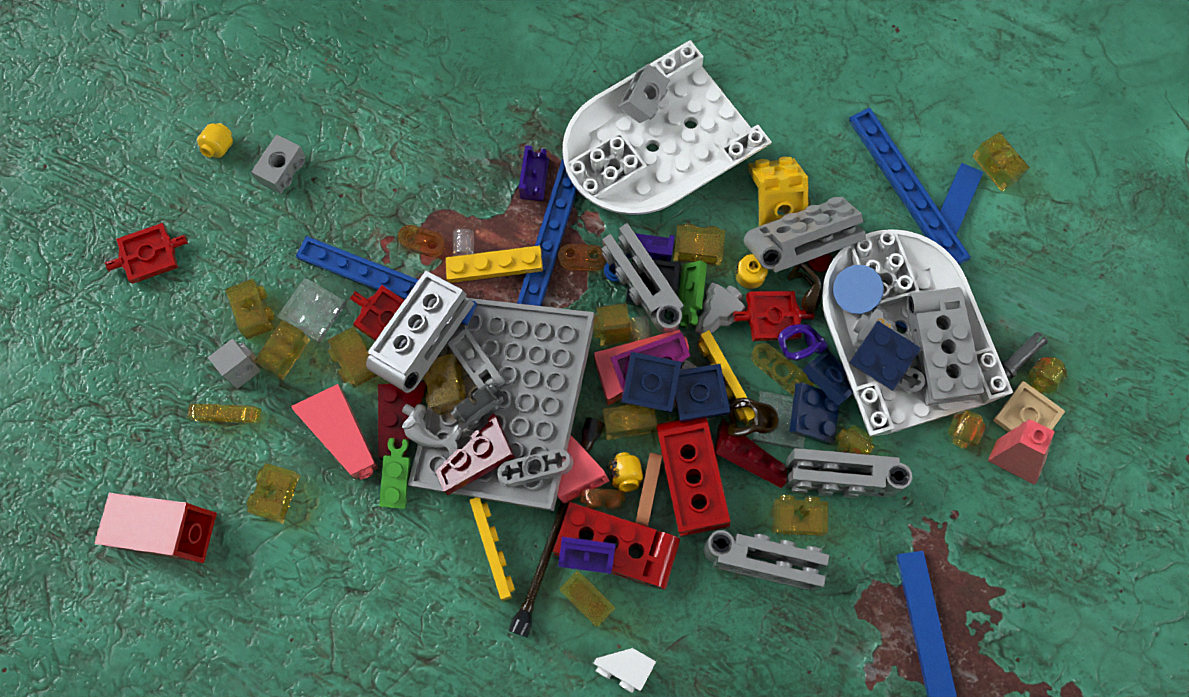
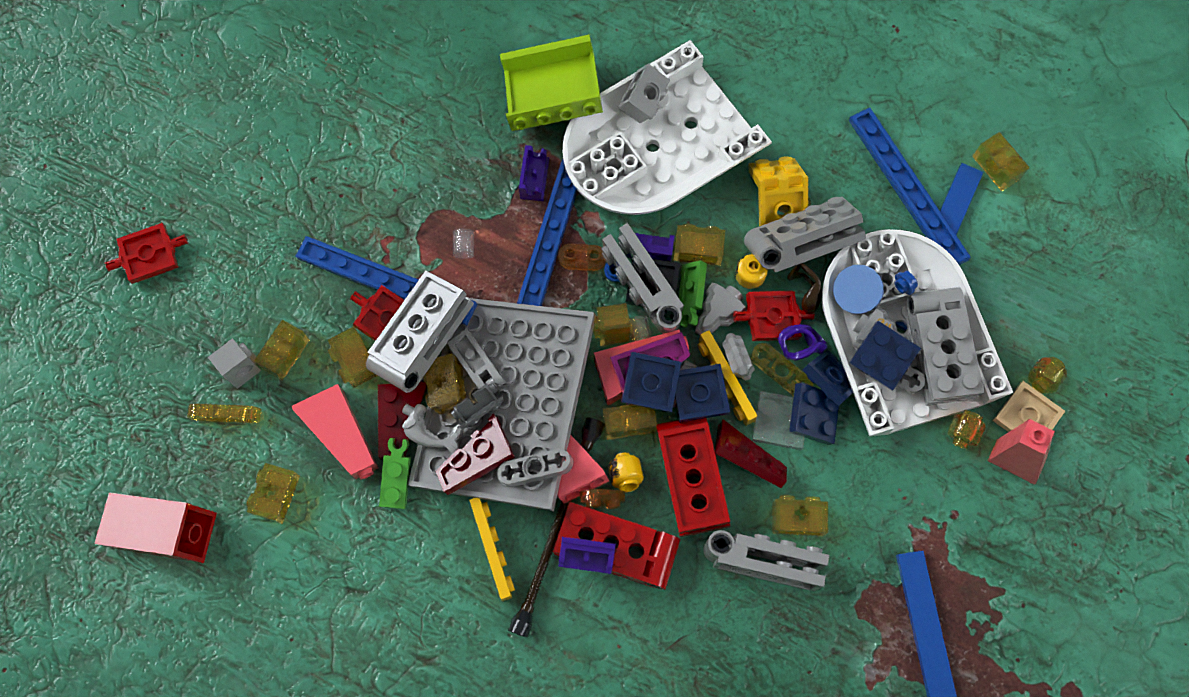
(214, 140): yellow head -> none
(242, 299): clear yellow brick -> none
(279, 152): light grey brick -> none
(312, 309): clear plate -> none
(422, 240): clear orange plate -> none
(494, 264): yellow plate -> none
(551, 83): none -> lime panel
(587, 599): clear yellow brick -> none
(628, 666): white slope -> none
(648, 489): nougat beam -> none
(738, 356): none -> light grey rock
(765, 419): dark brown piece -> none
(820, 263): red plate -> none
(846, 473): light grey hinge -> none
(854, 441): clear yellow head -> none
(905, 282): none -> blue plate
(1023, 354): dark grey pin -> none

